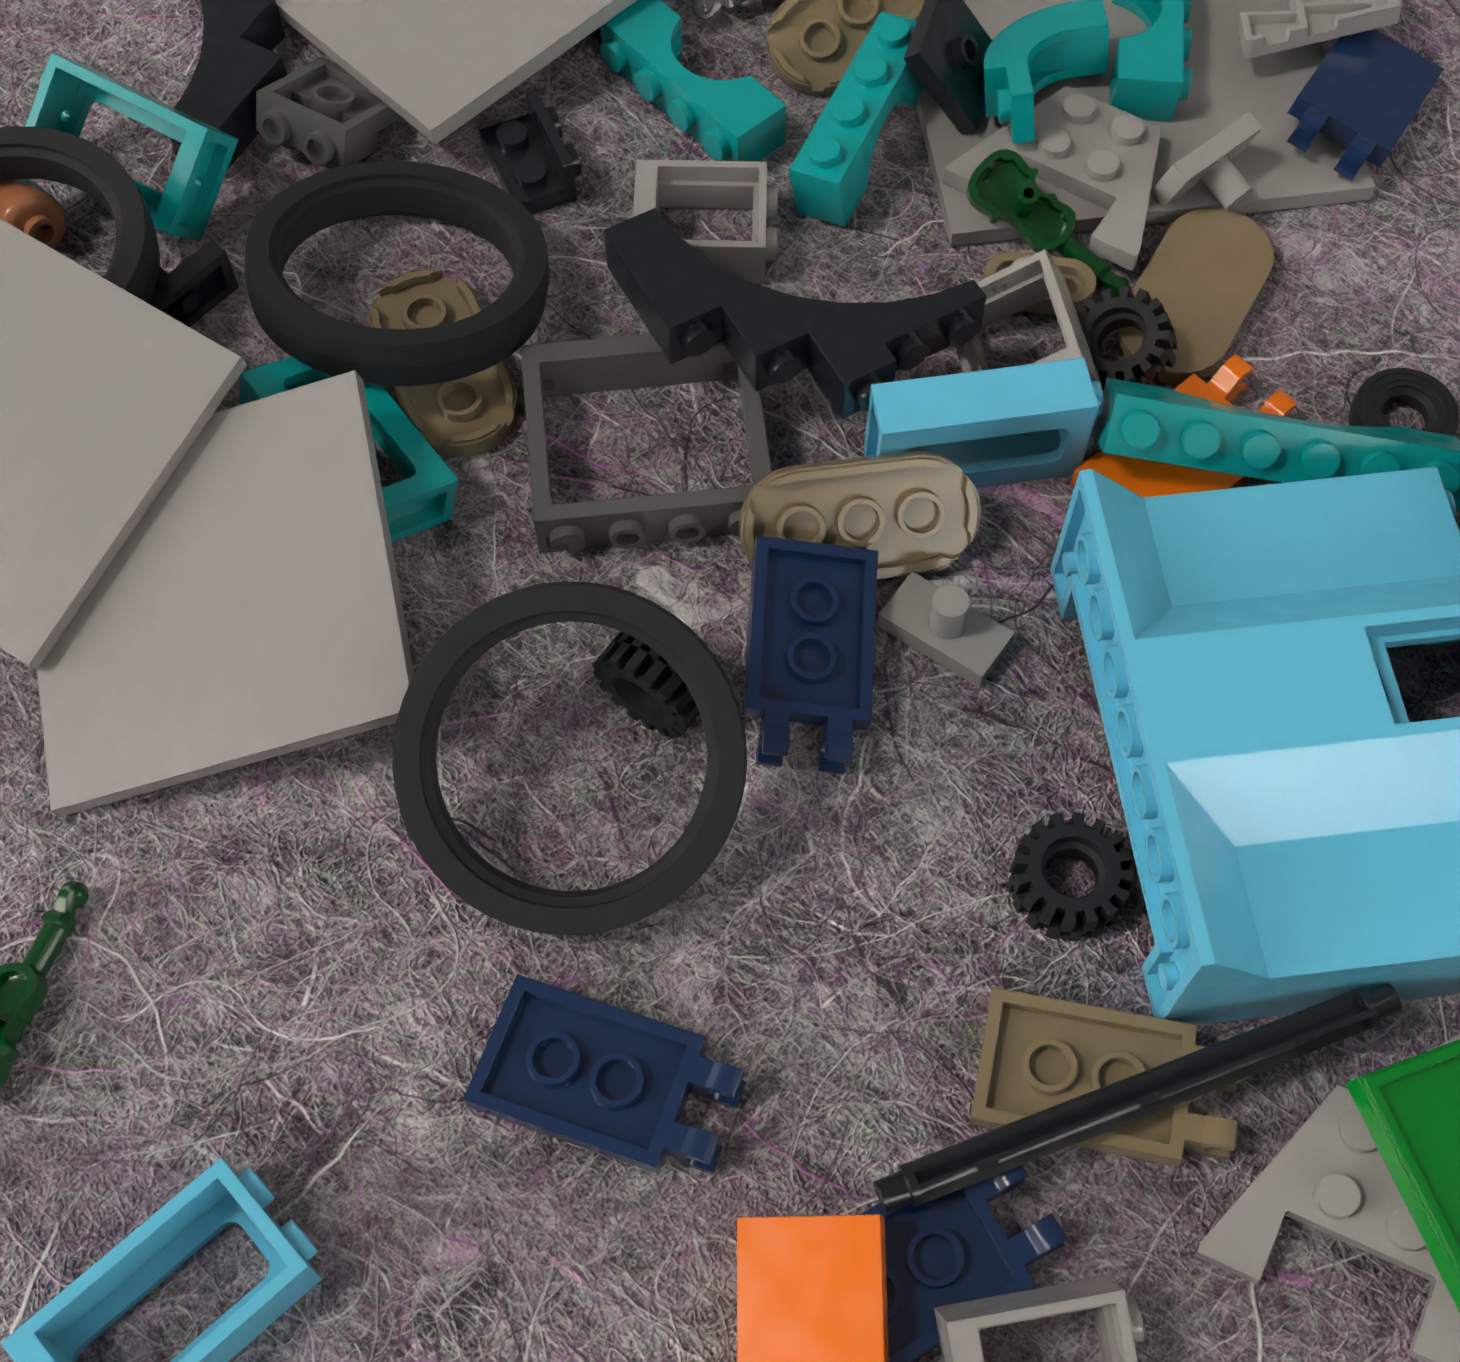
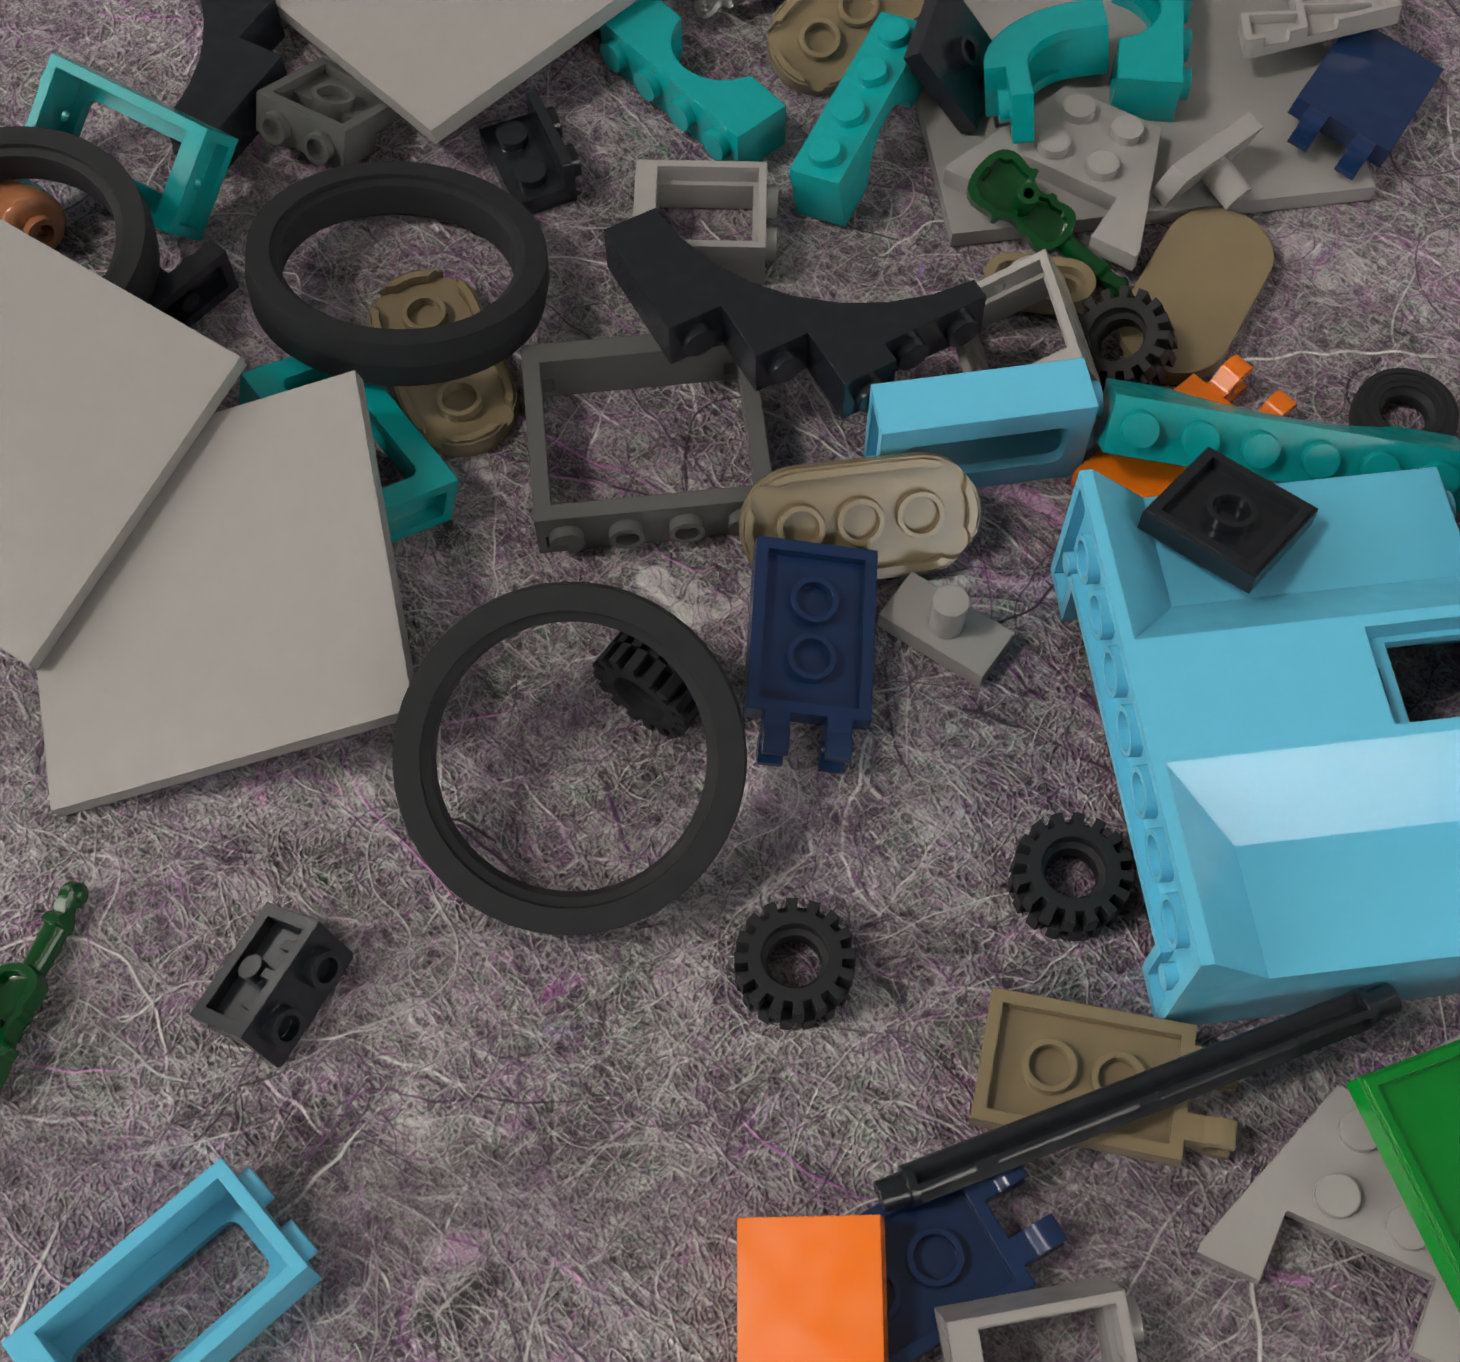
(273, 983): none -> black bracket
(600, 1078): dark blue tile -> none
(802, 926): none -> black tyre
(1227, 519): none -> black plate

